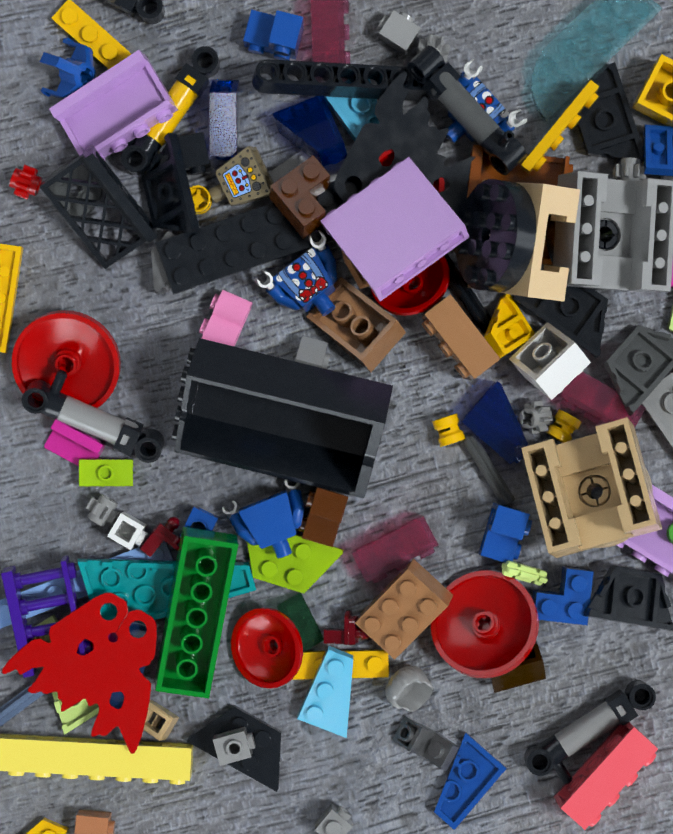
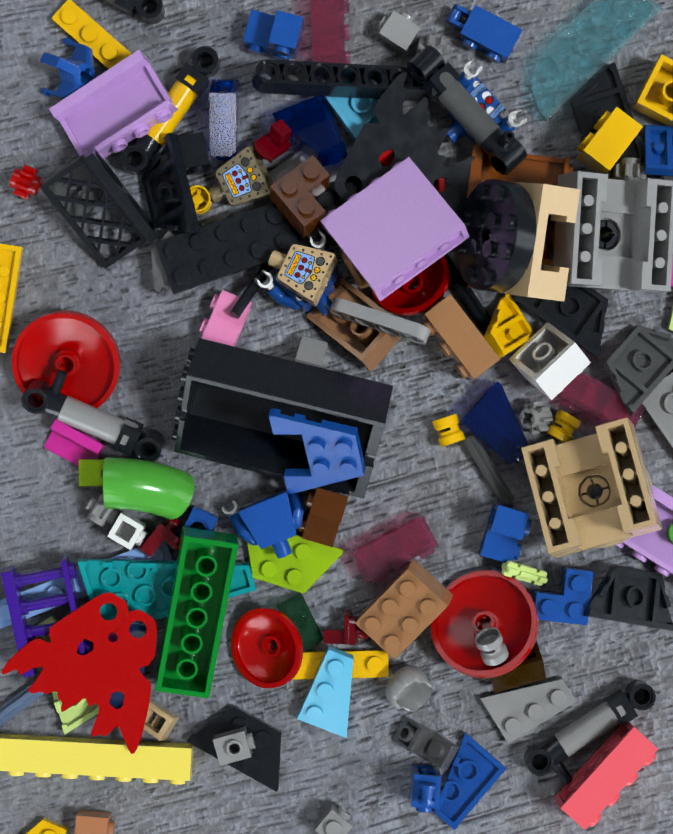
(146, 487): none -> bright green brick
(250, 291): none -> black bar
(274, 142): none -> dark red piece
(304, 271): none -> tan torso
(330, 447): none -> wing
(380, 321): none -> light grey beam
(424, 787): none -> blue brick
(485, 32): none -> blue brick
(491, 646): none -> light grey wheel
(527, 707): none -> light grey wing
(567, 119): yellow plate -> none
(611, 139): none -> yellow brick

